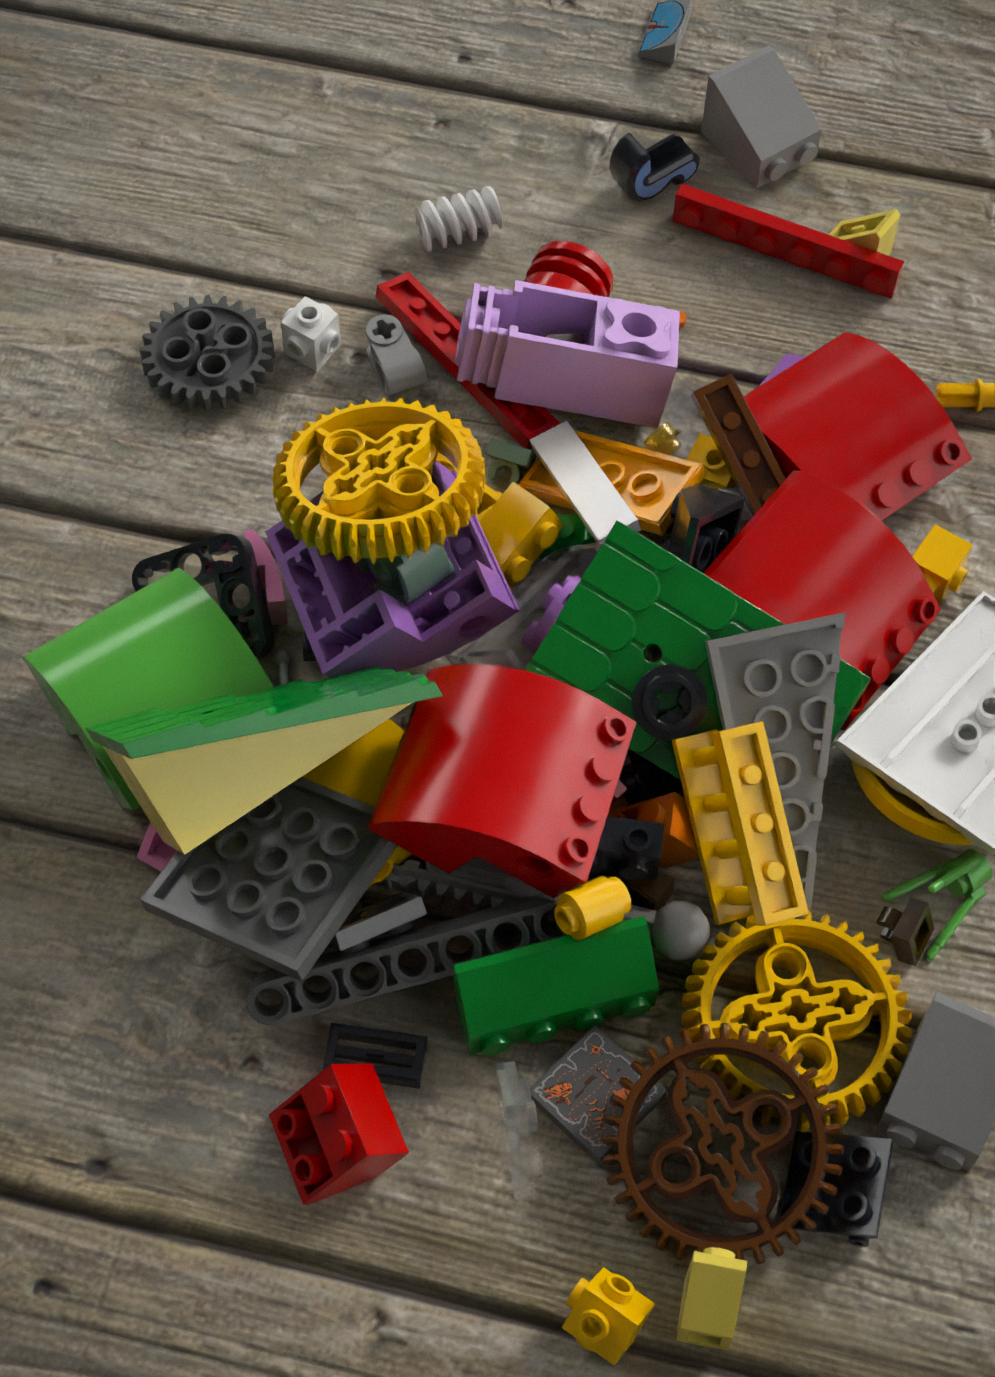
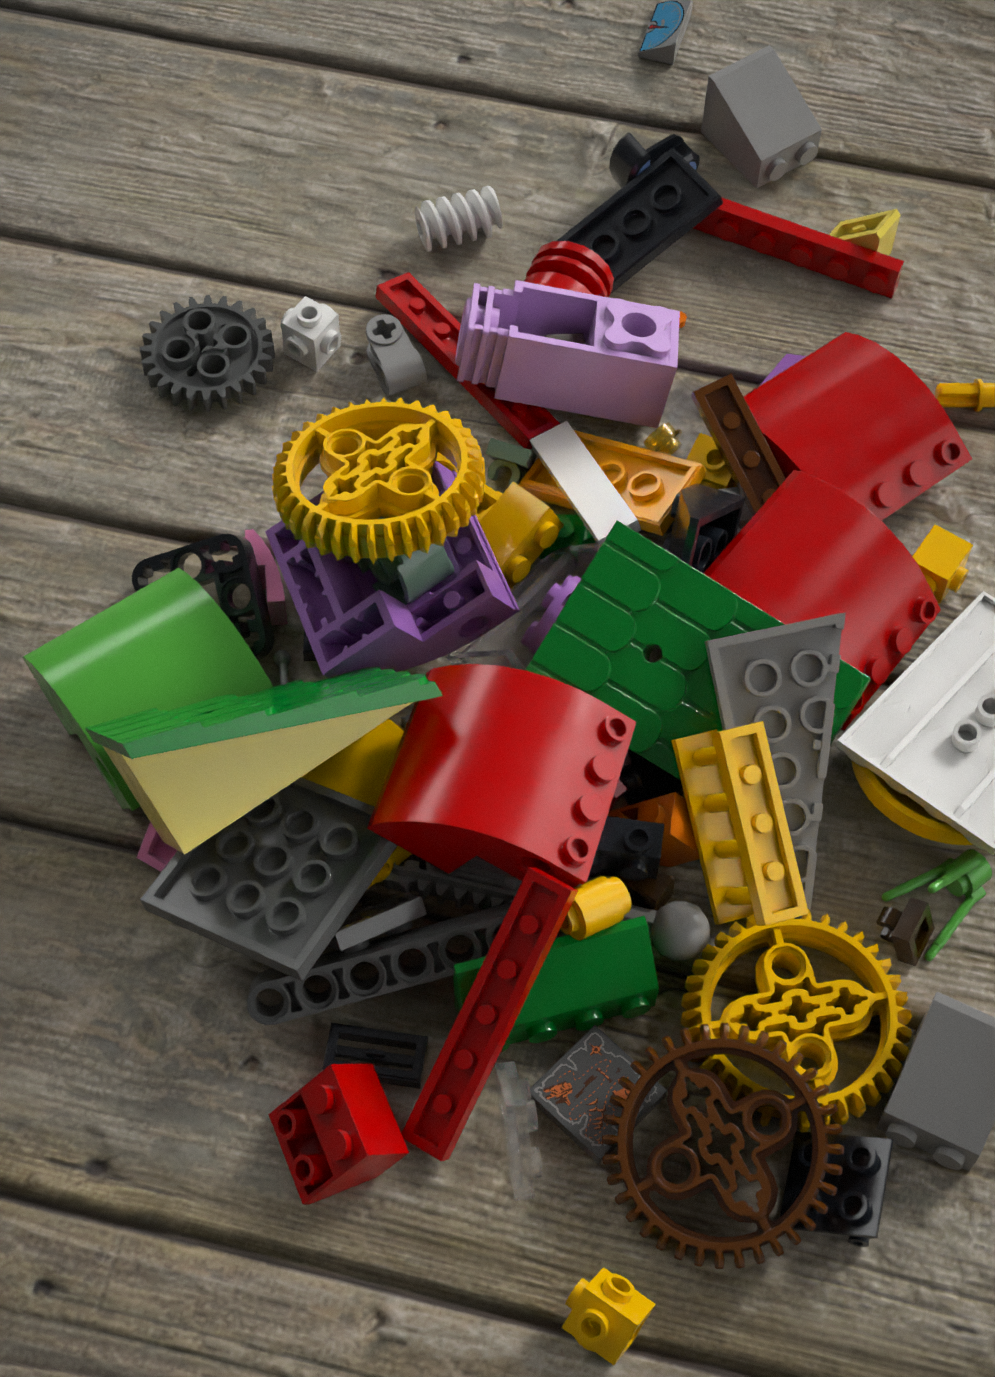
(488, 1013): none -> red plate
(646, 216): none -> black plate
(691, 699): black gear -> none
(711, 1298): light yellow slope -> none

